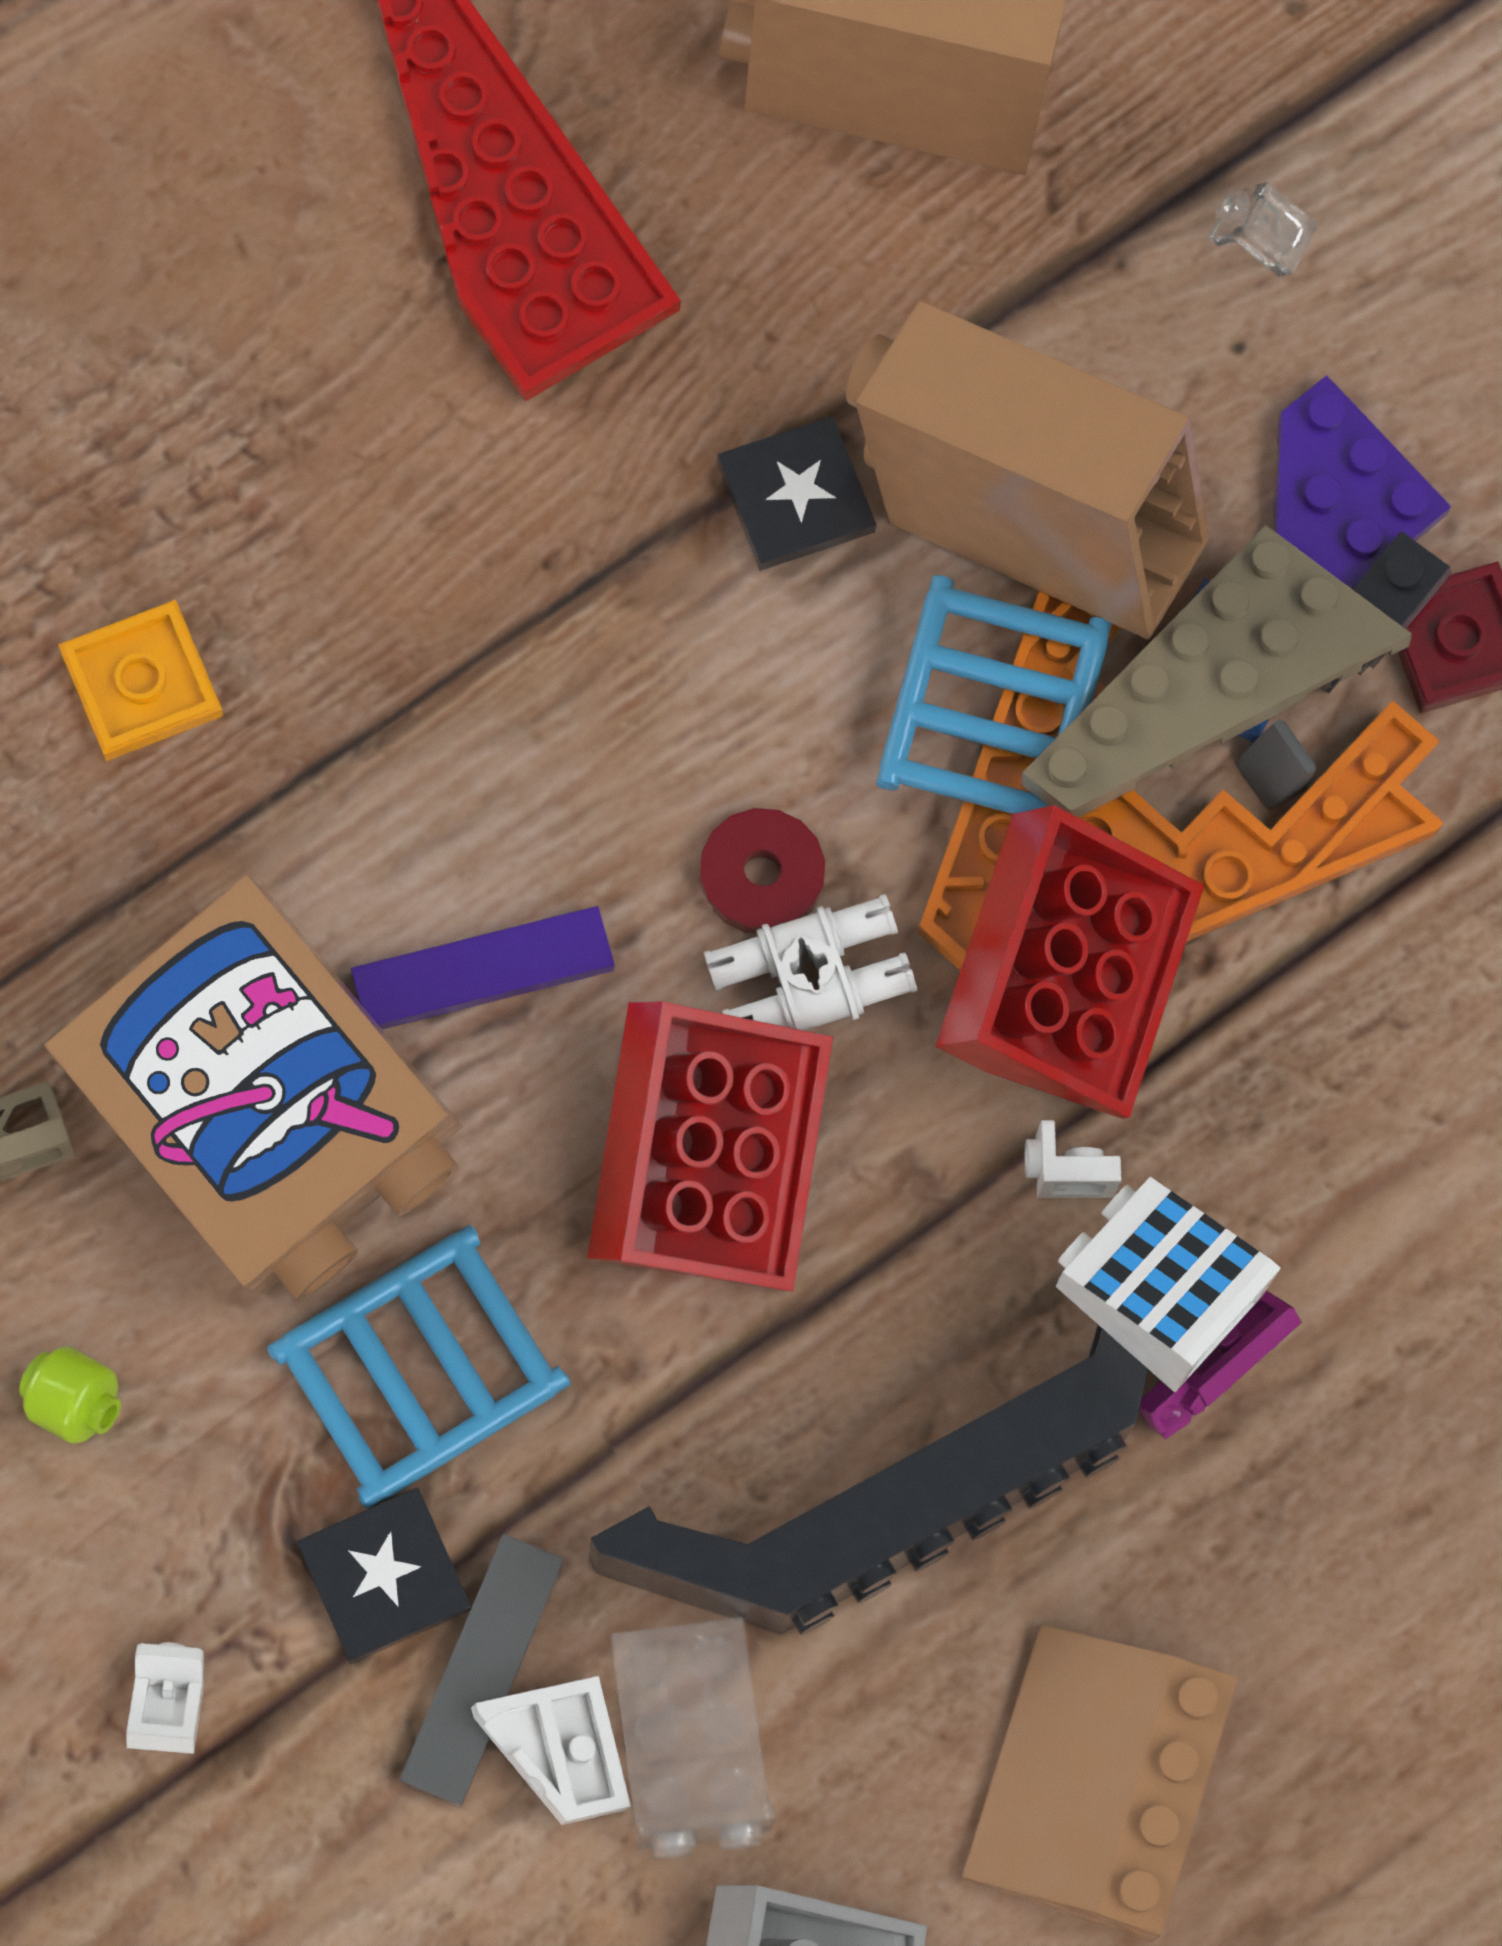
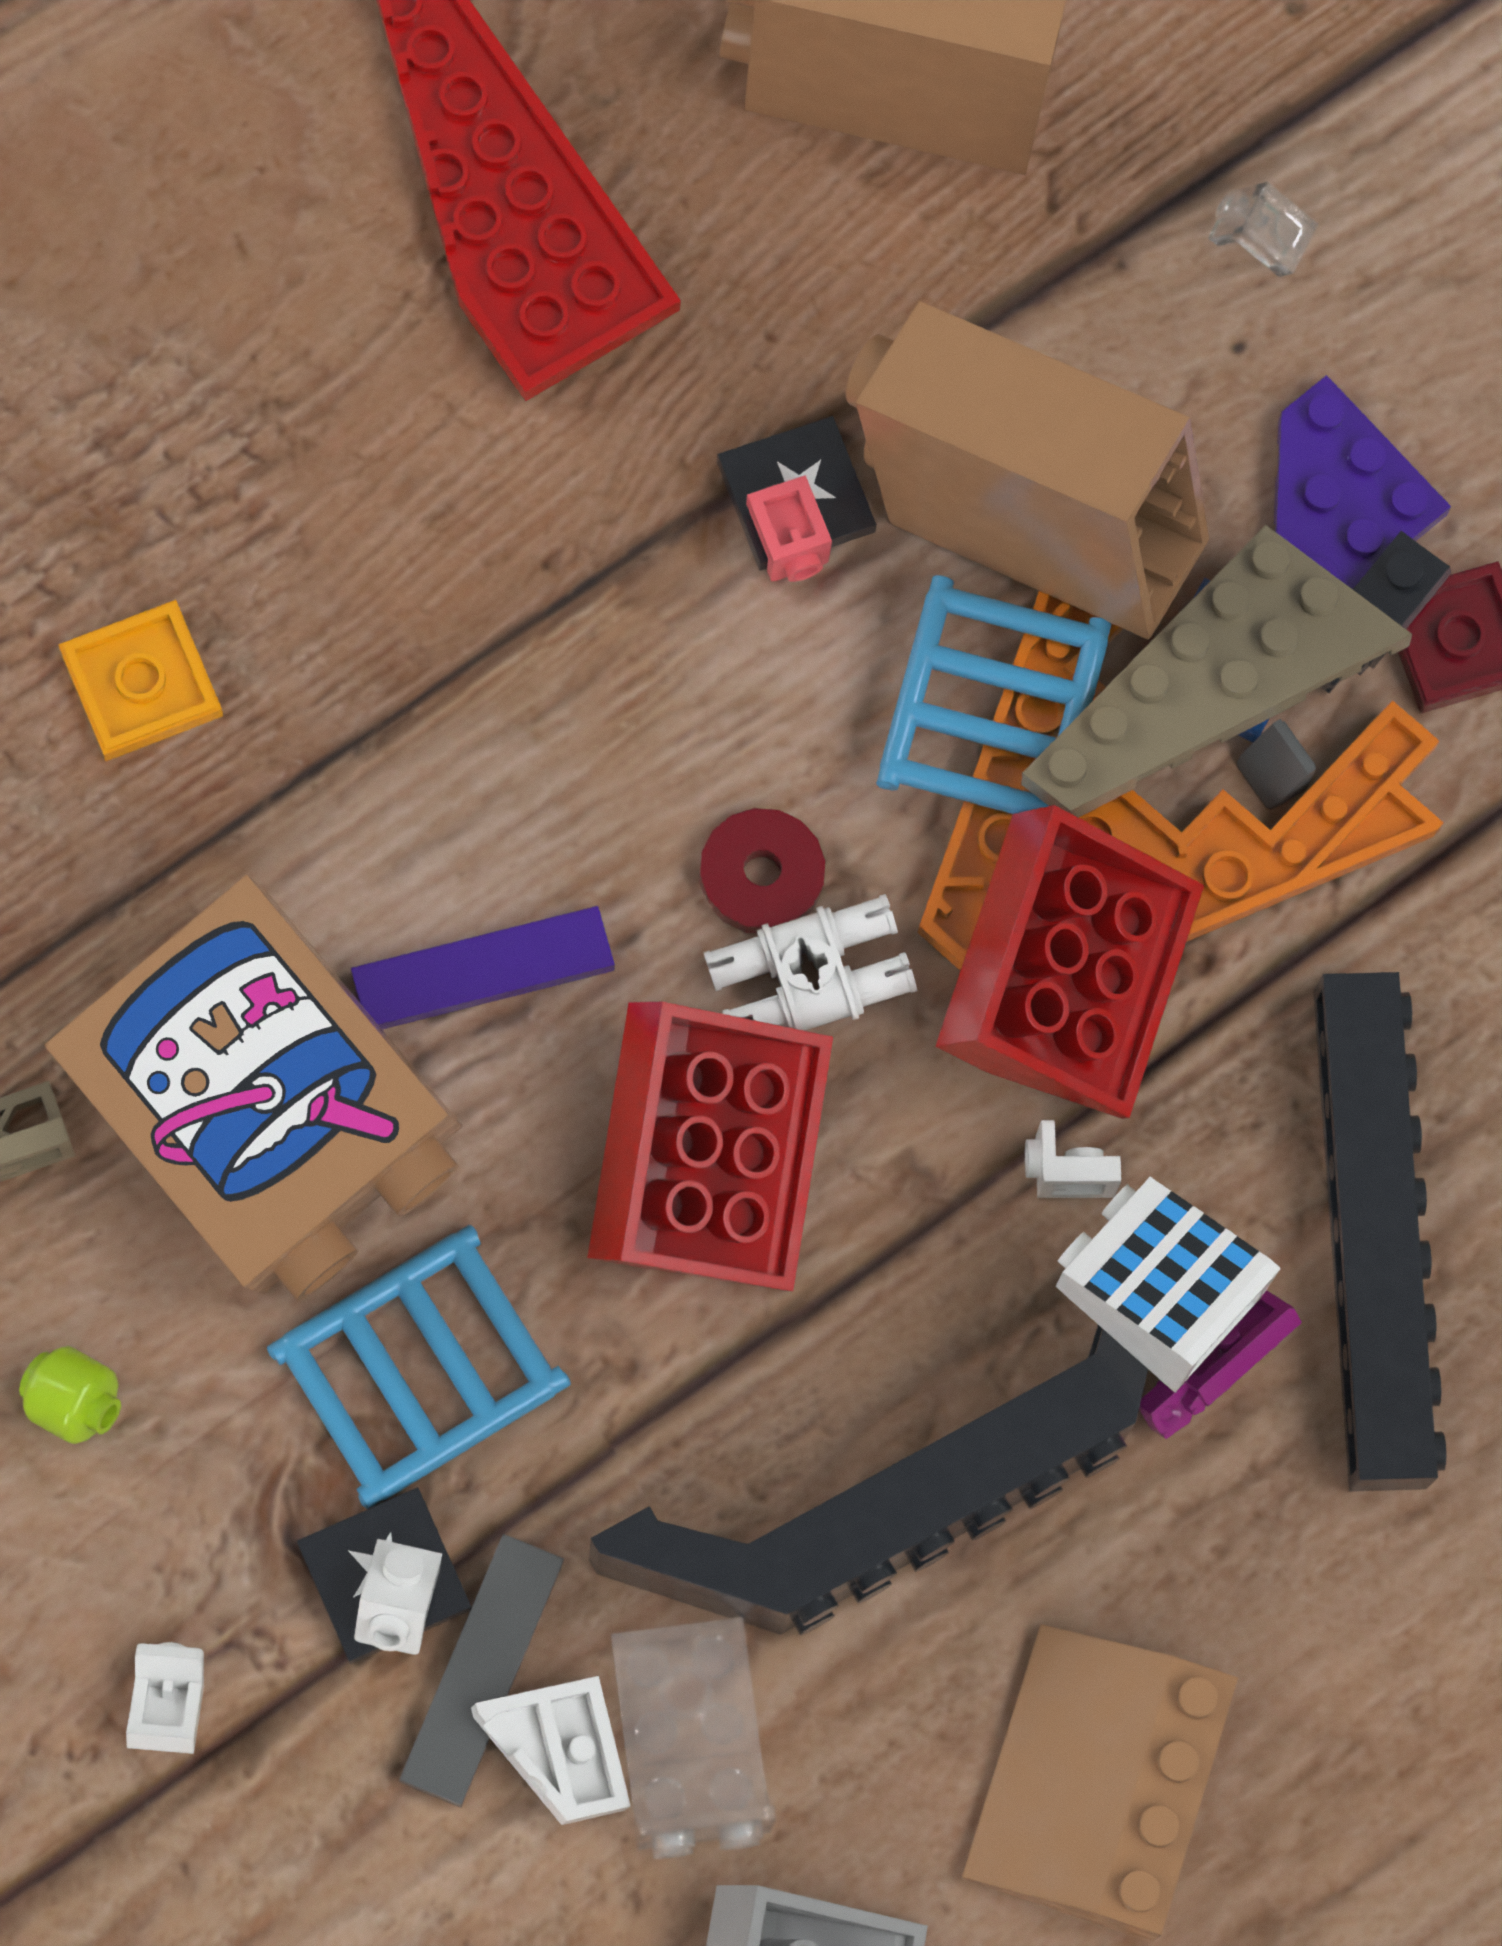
(397, 1597): none -> white bracket
(790, 529): none -> coral bracket
(1376, 1232): none -> black brick

